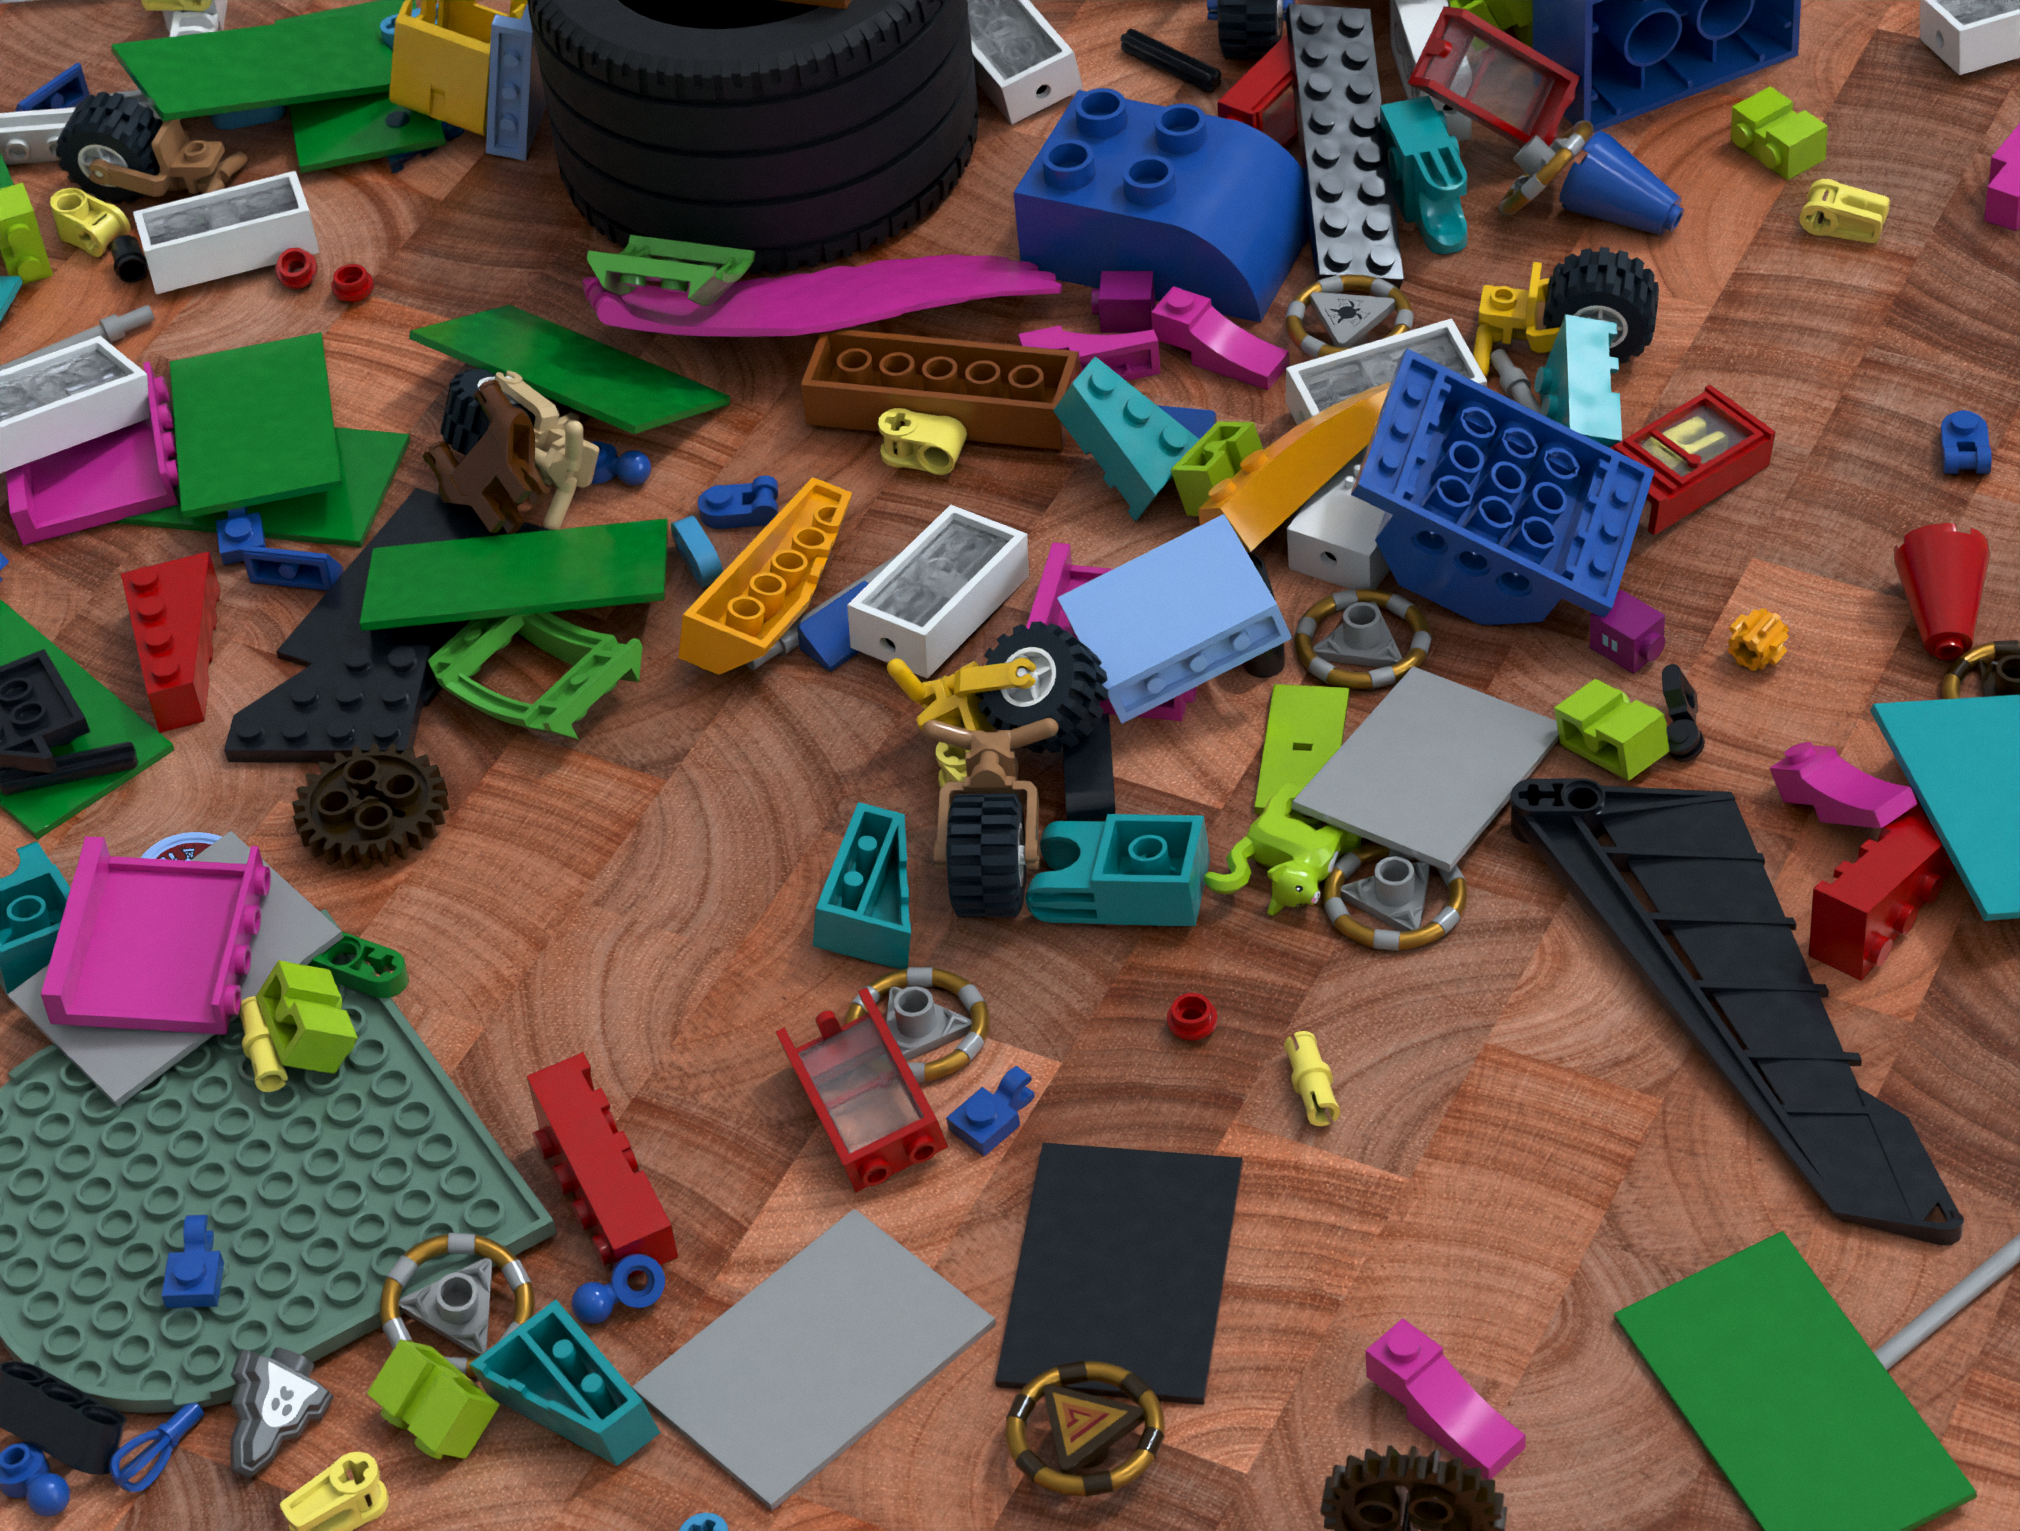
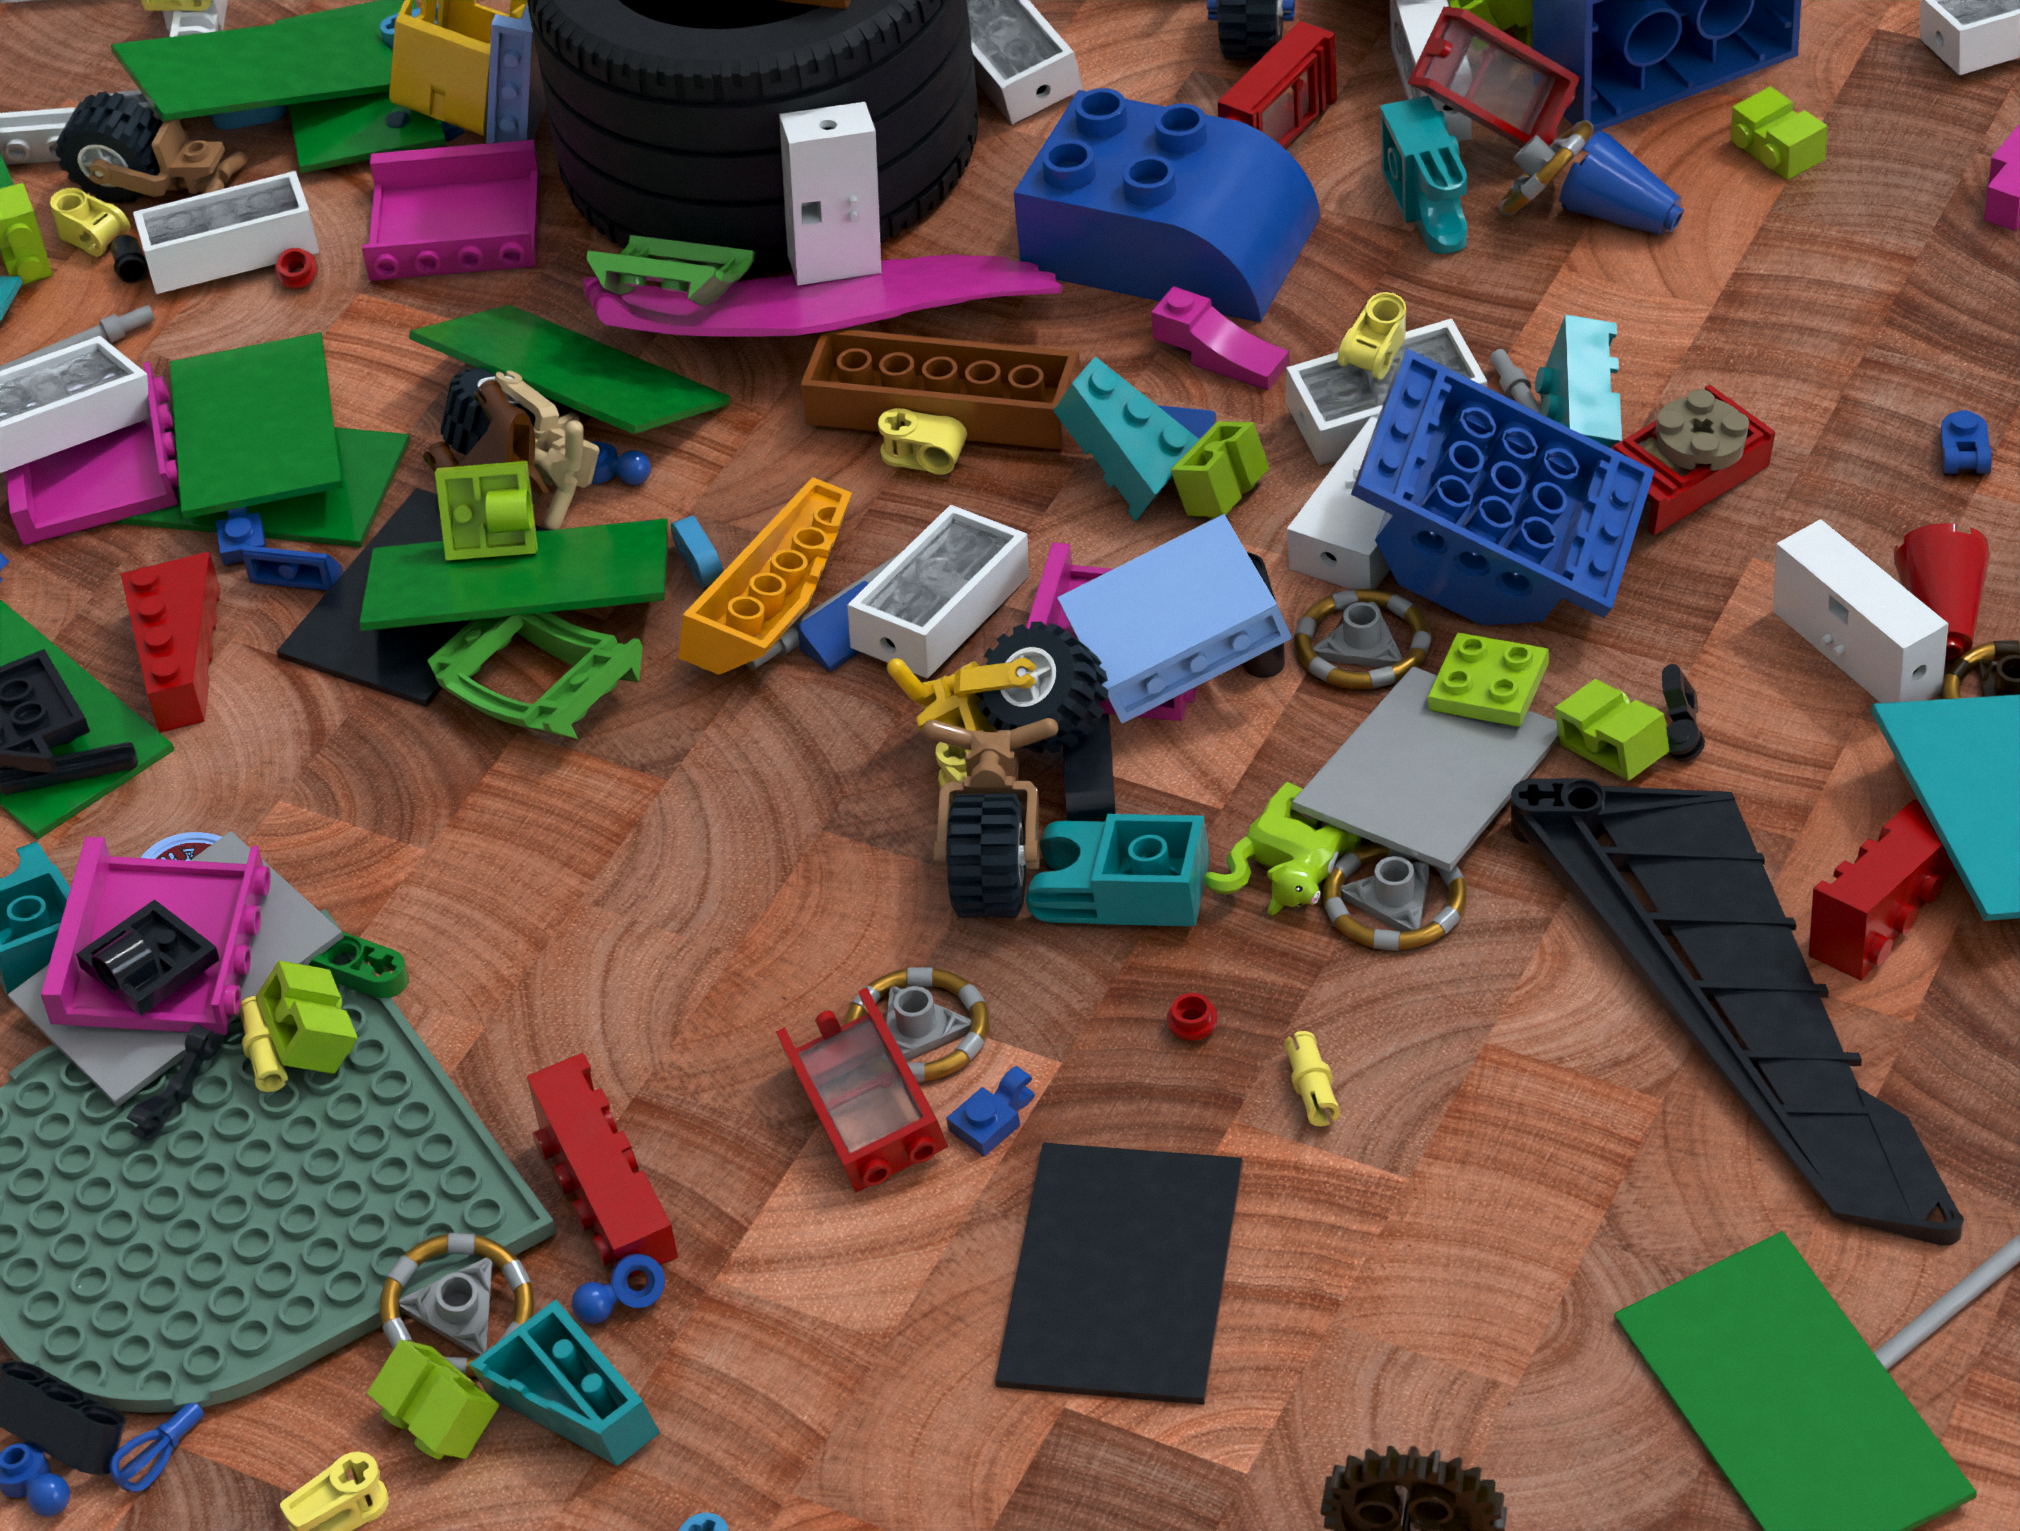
(61, 92): blue slope -> none
(148, 957): none -> black plate
(154, 1112): none -> black piece
(196, 1274): blue plate -> none
(271, 1405): dark grey rock -> none
(344, 700): black wing -> none
(351, 283): red plate -> none
(370, 806): dark brown gear -> none
(453, 210): none -> dark pink panel
(486, 510): none -> lime plate
(739, 504): blue plate -> none
(813, 1358): light grey piece -> none
(831, 193): none -> white brick
(867, 891): teal wedge -> none
(1085, 1428): piece -> none
(1124, 301): magenta brick -> none
(1126, 354): dark pink slope -> none
(1171, 60): black axle -> none
(1293, 467): light orange wedge -> none
(1297, 722): lime piece -> none
(1343, 143): plate -> none
(1344, 315): light grey piece -> none
(1375, 335): none -> light yellow piece
(1440, 1399): dark pink slope -> none
(1488, 679): none -> lime plate
(1587, 286): piece -> none
(1628, 633): magenta brick -> none
(1721, 436): none -> dark tan plate
(1758, 639): light orange gear -> none
(1838, 789): dark pink slope -> none
(1847, 212): light yellow piece -> none
(1859, 616): none -> white brick

